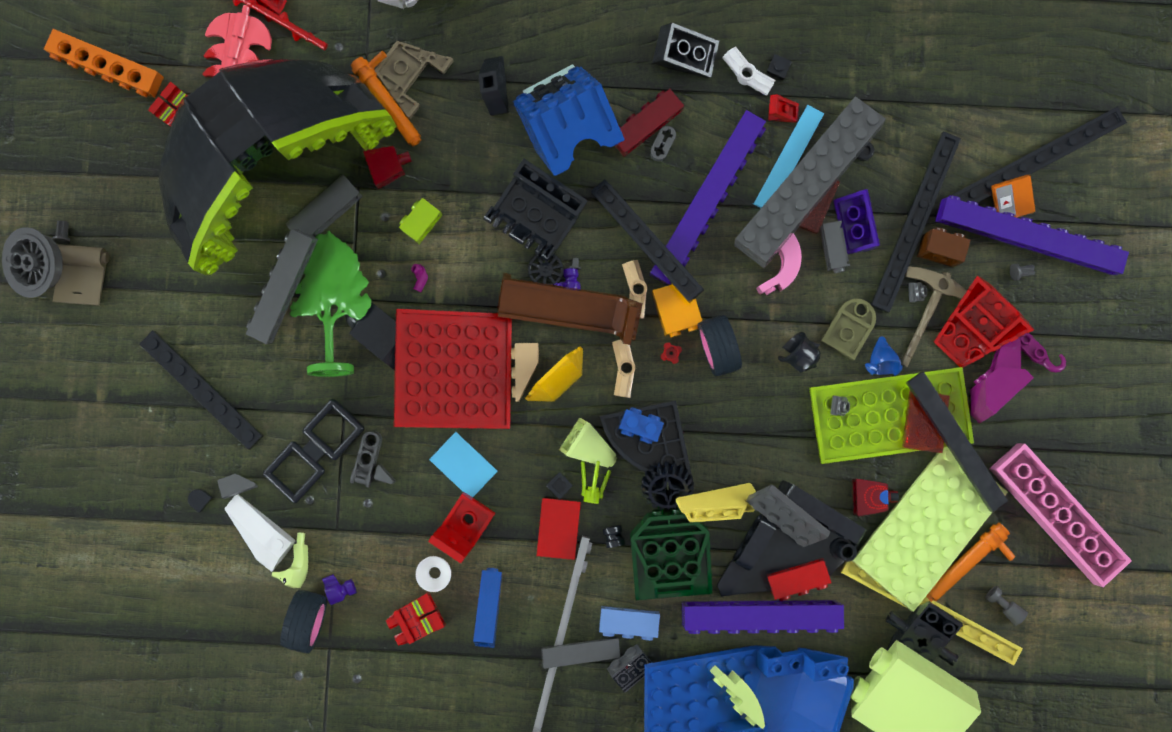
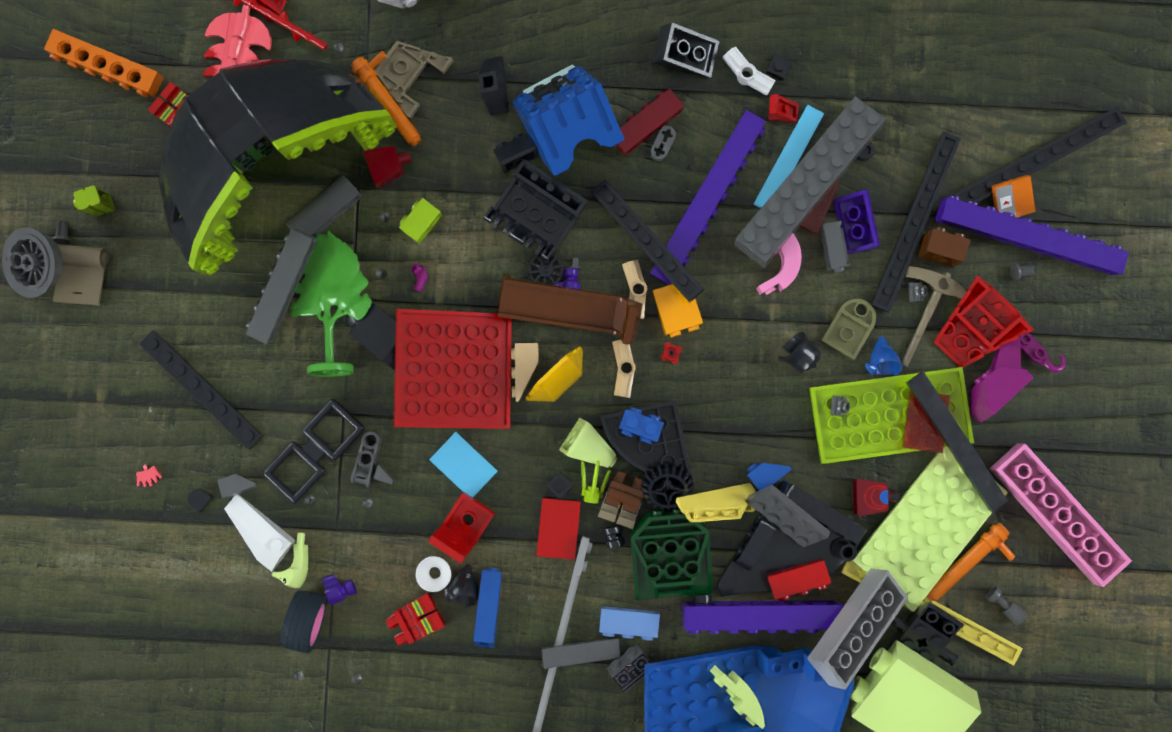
(93, 201): none -> lime brick
(147, 476): none -> coral piece
(463, 587): none -> black hat
(512, 153): none -> black slope
(623, 494): none -> hips
(706, 598): none -> black tile
(720, 345): black wheel -> none
(765, 474): none -> blue slope
(857, 628): none -> light grey brick

